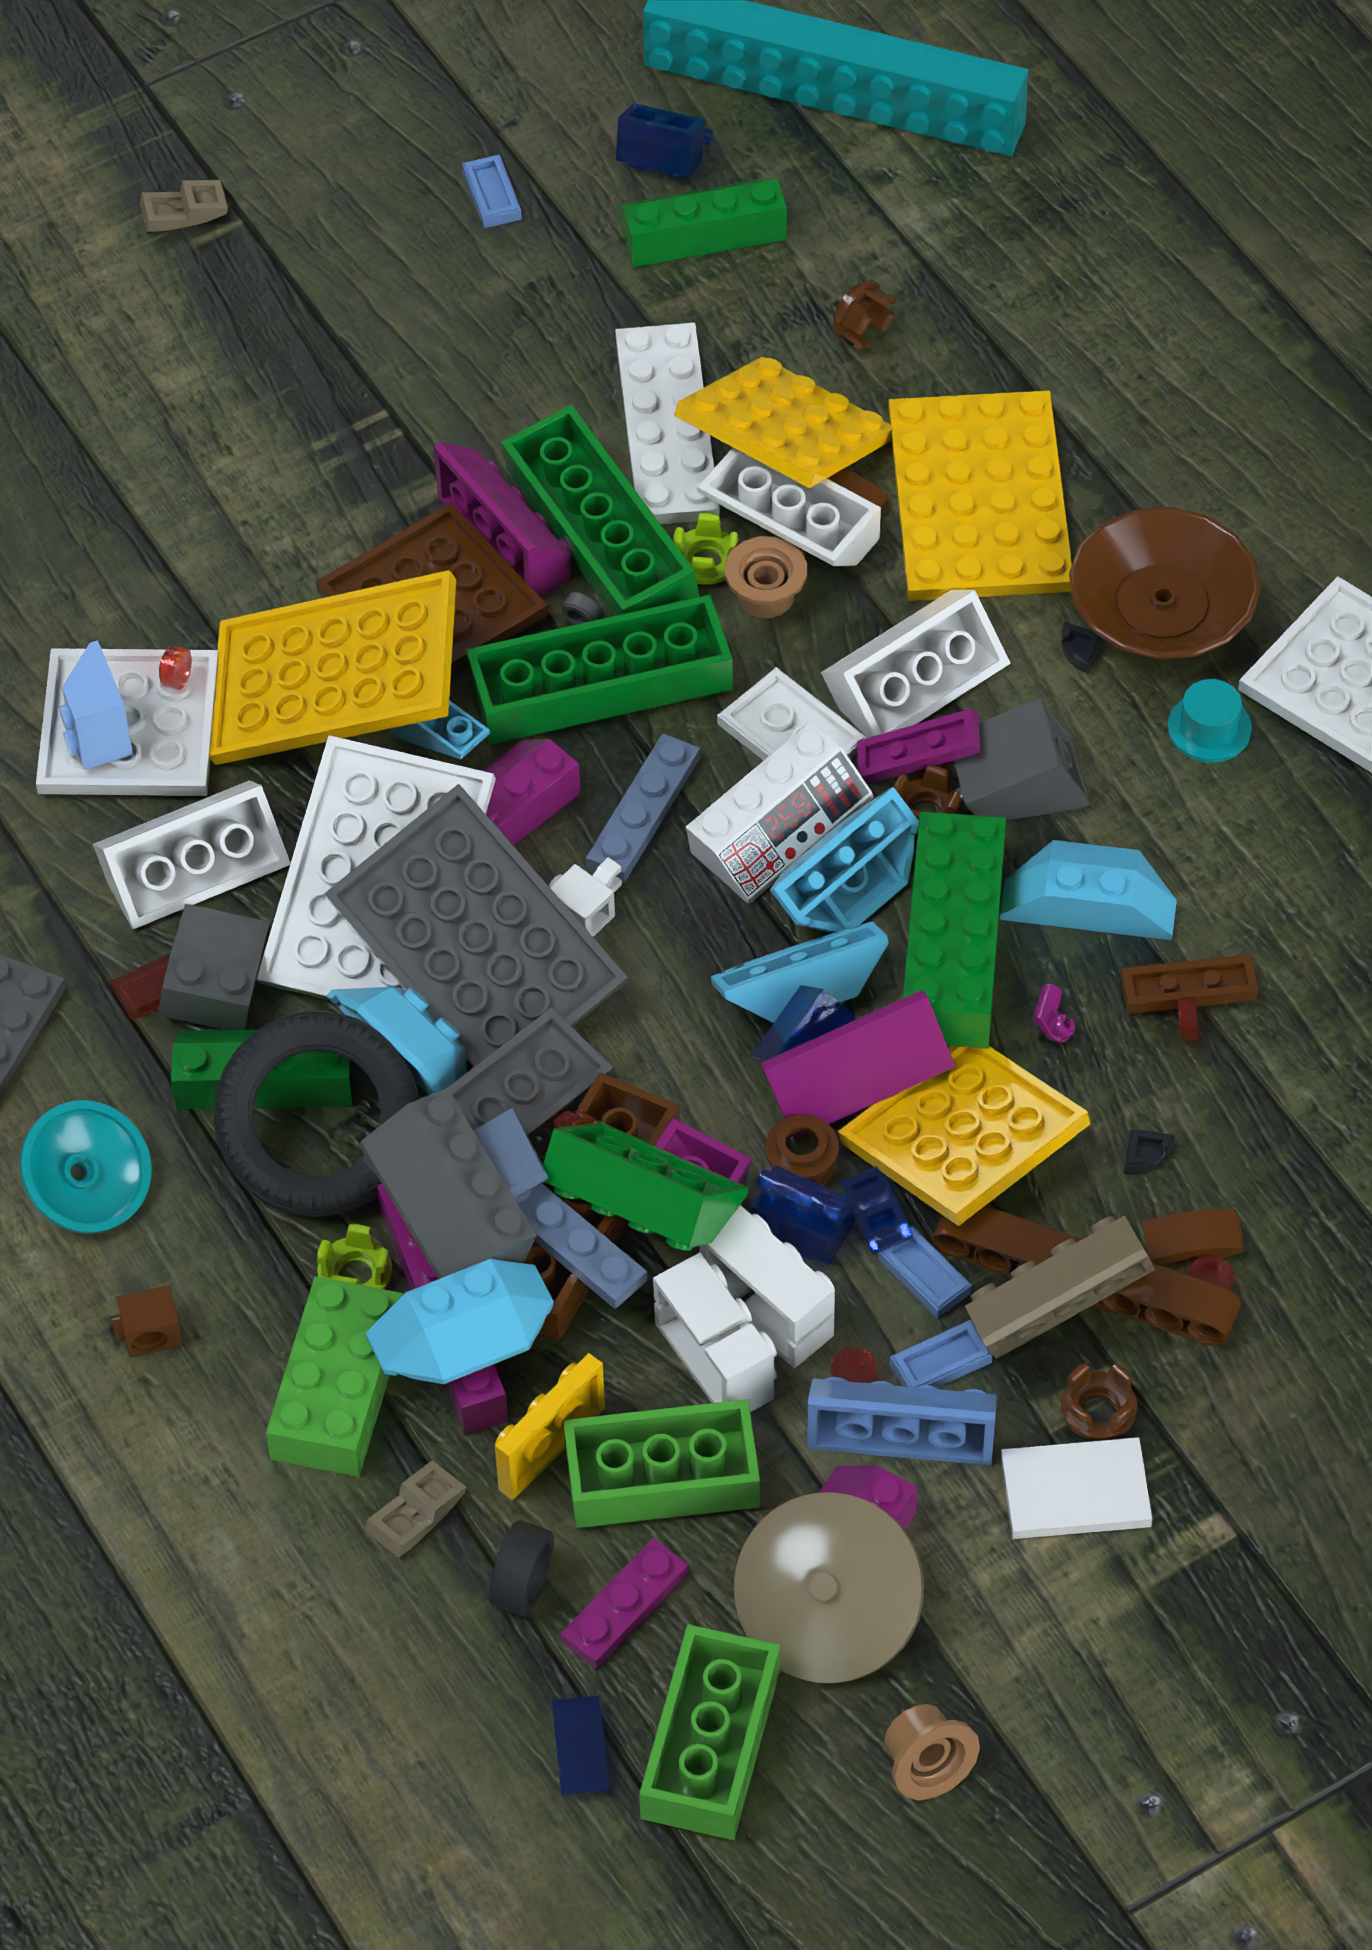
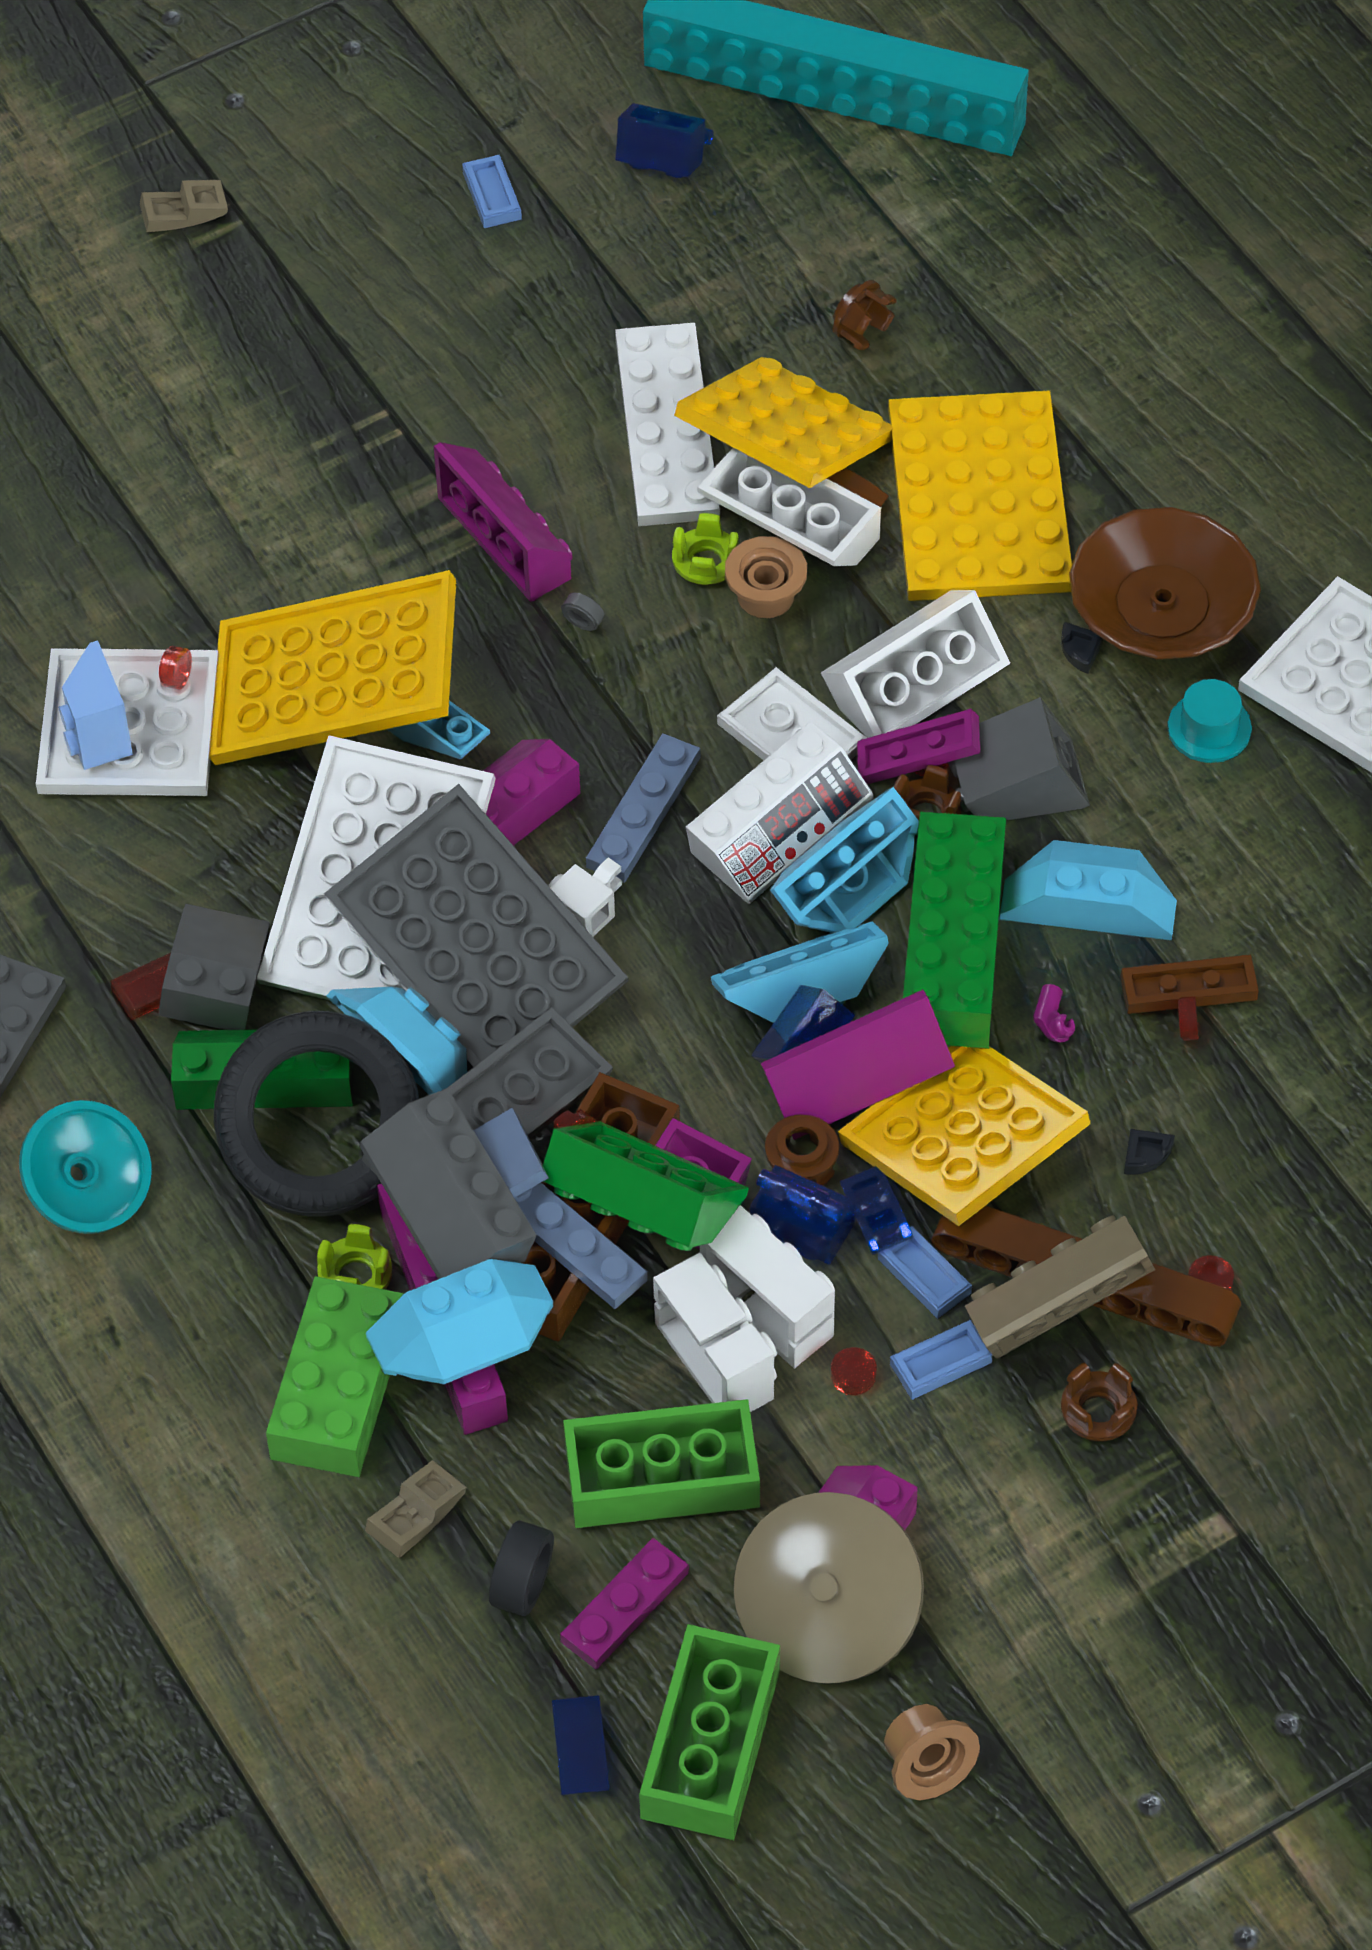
(147, 1321): reddish brown brick -> none
(192, 853): white slope -> none
(489, 597): reddish brown plate -> none
(539, 1436): yellow plate -> none
(598, 515): green brick -> none
(599, 669): green brick -> none
(703, 221): green slope -> none
(901, 1421): medium blue slope -> none
(1076, 1488): white tile -> none
(1192, 1235): reddish brown slope -> none

